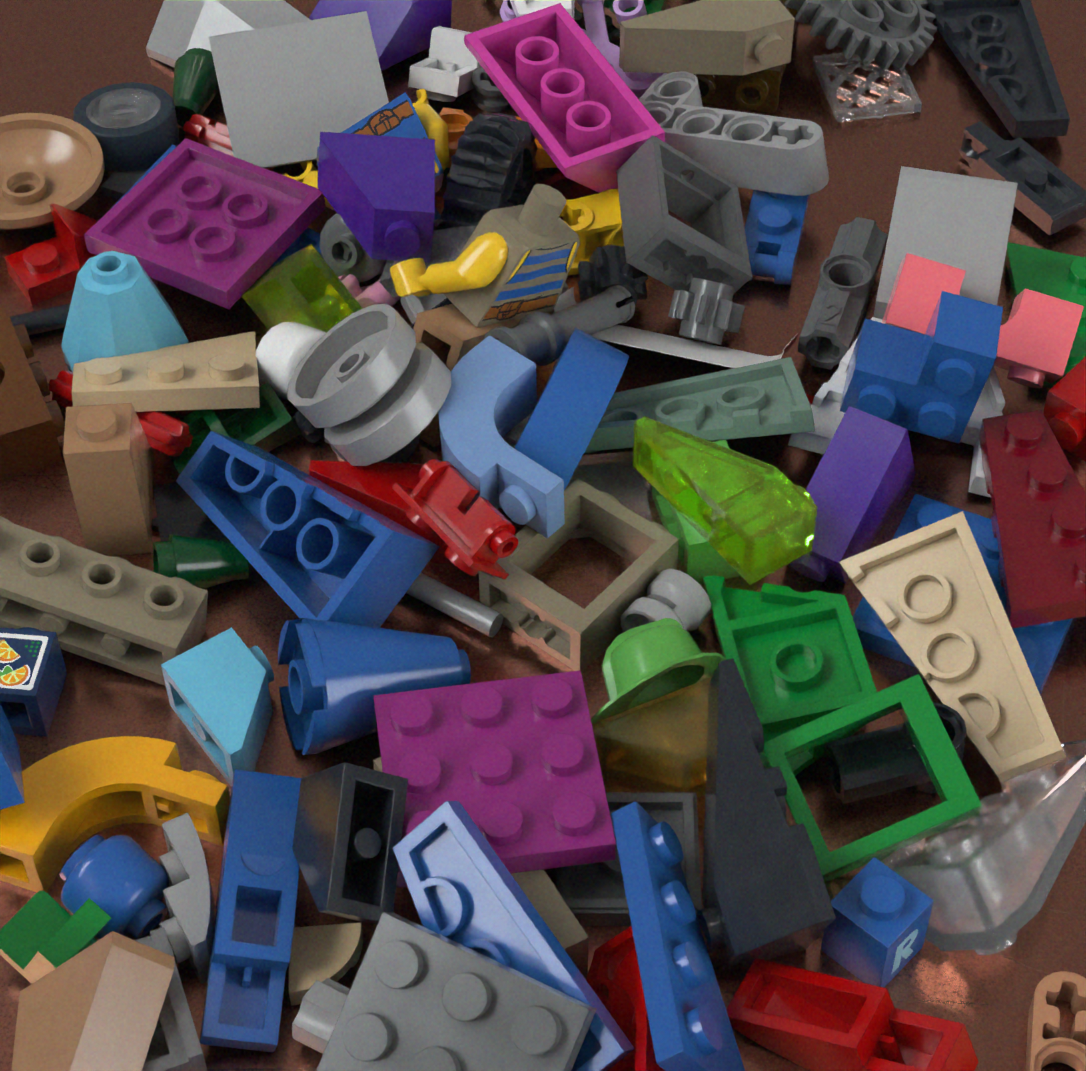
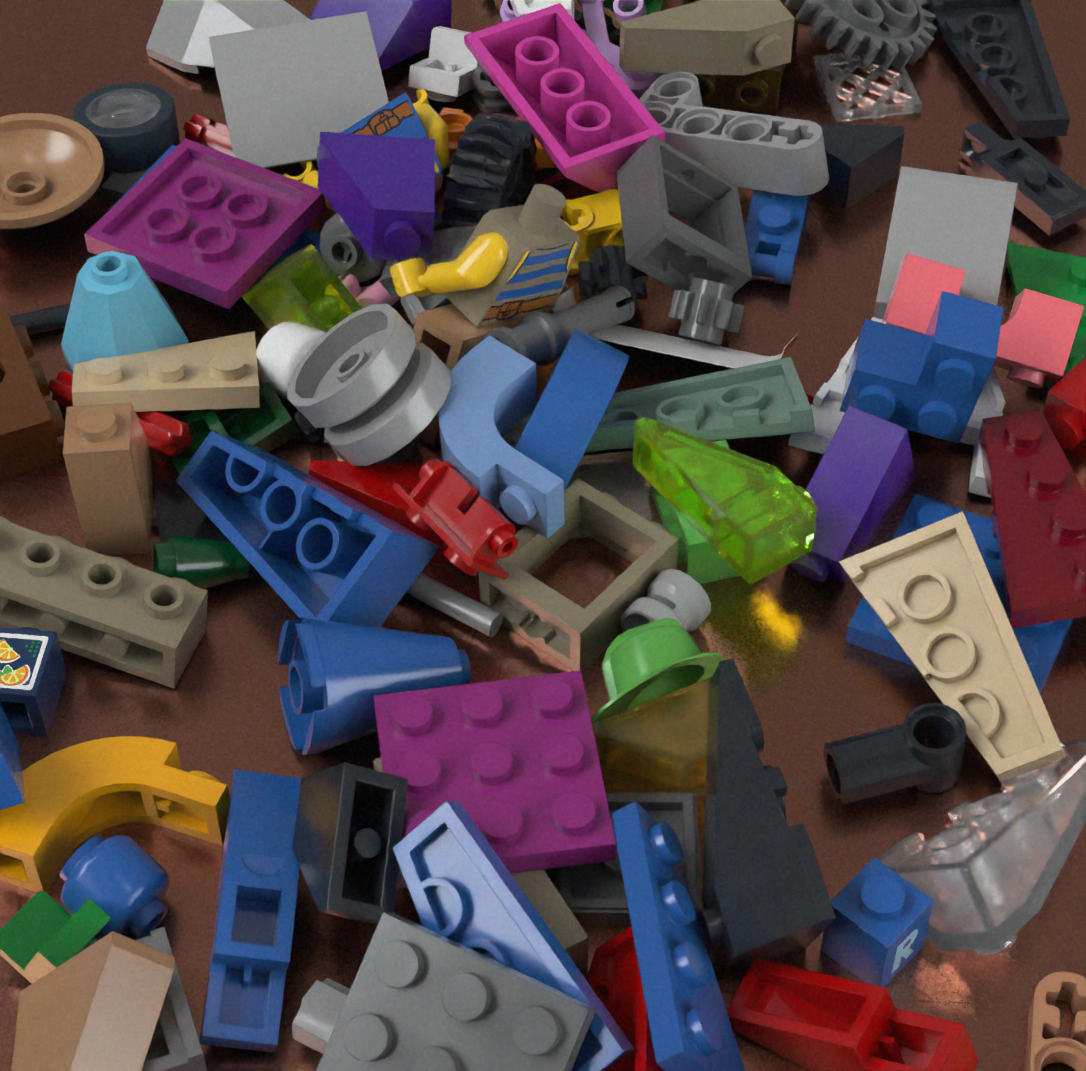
(52, 265): red slope -> none
(188, 896): light grey slope -> none
(194, 83): dark green cone -> none
(223, 699): medium azure slope -> none
(322, 954): tan tile -> none
(792, 654): green wing -> none
(842, 293): dark grey piece -> none
(860, 160): none -> black slope
(934, 748): green window -> none

